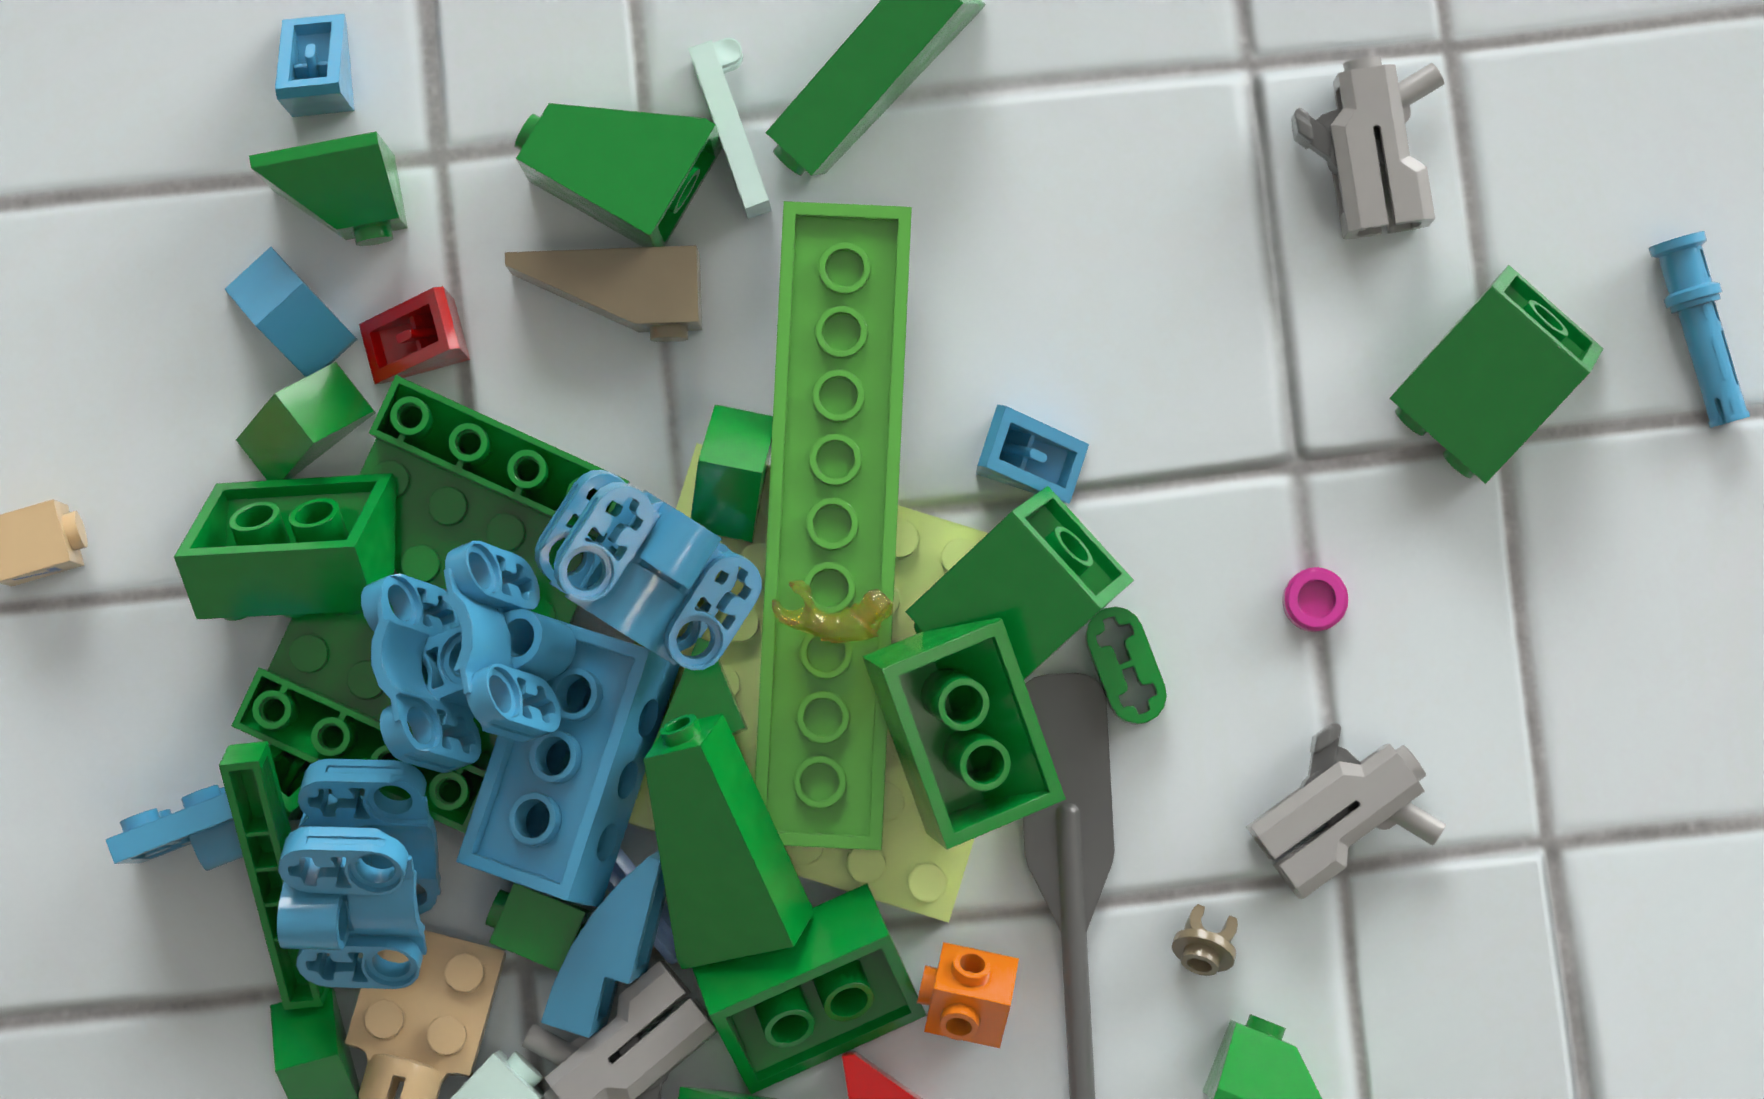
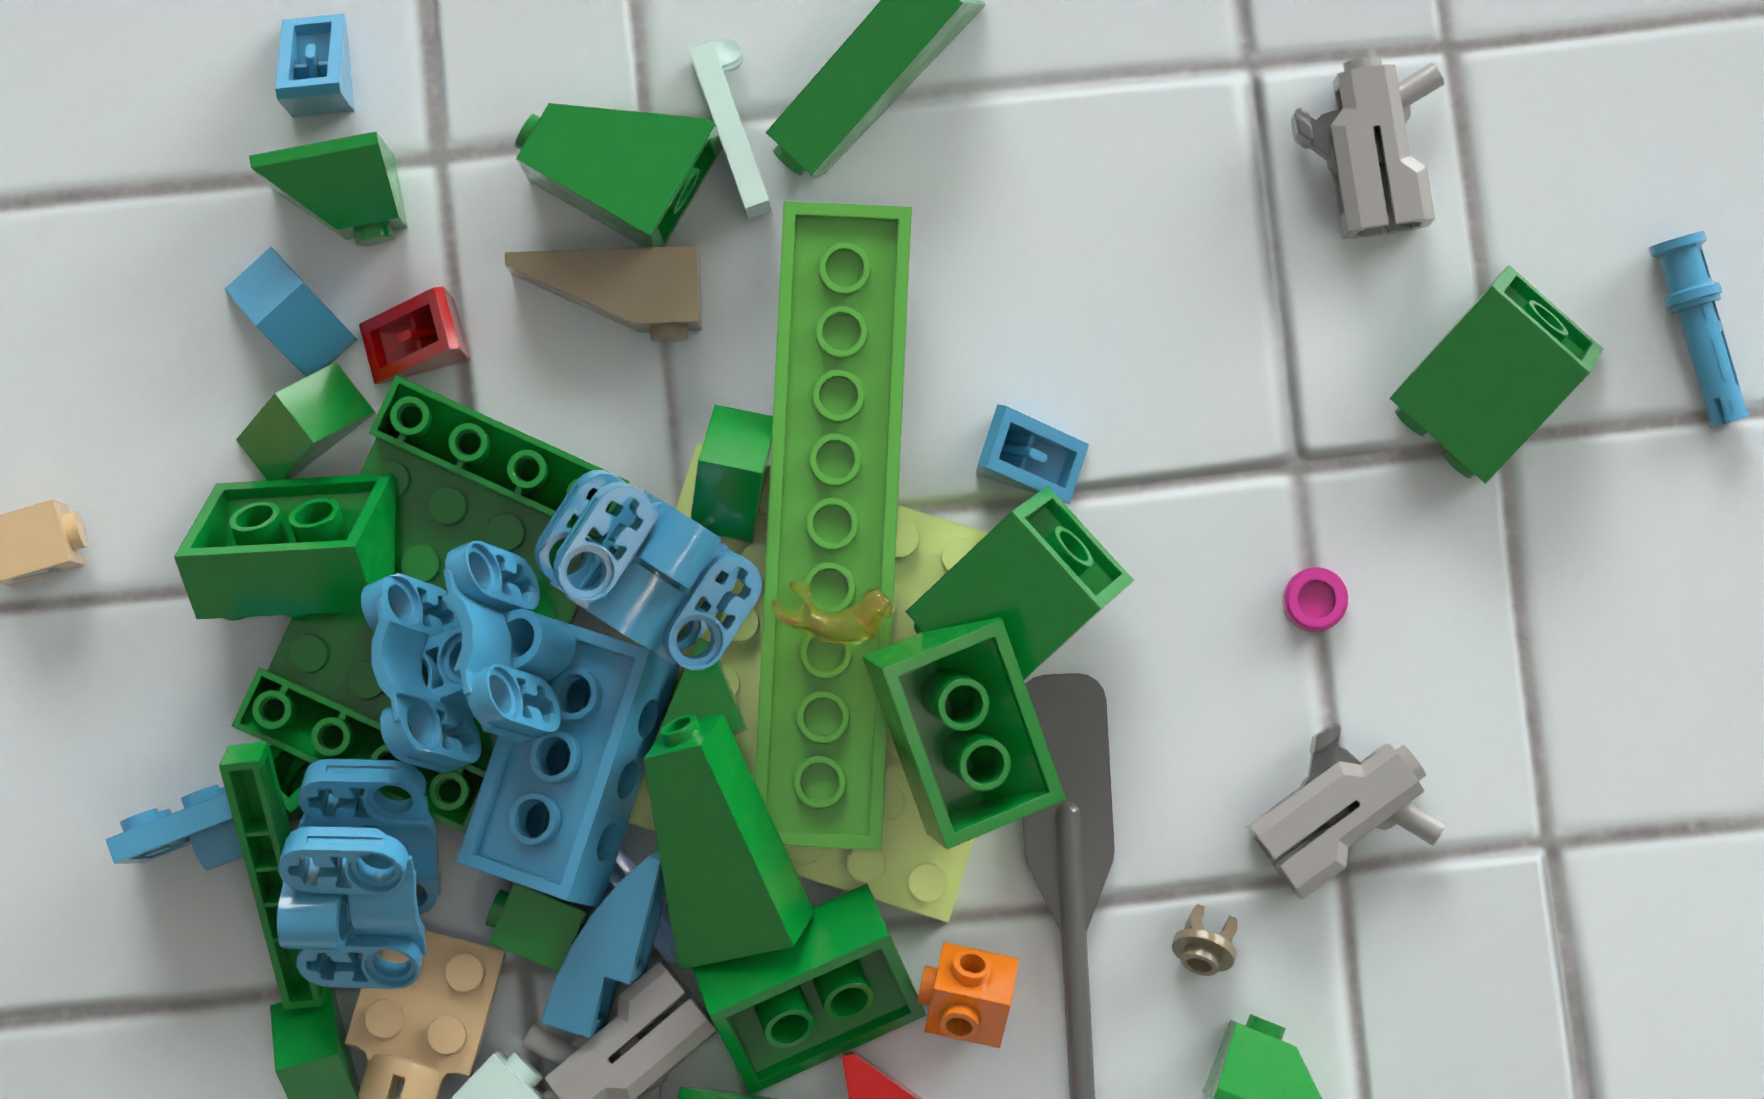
(1140, 659): green beam -> none

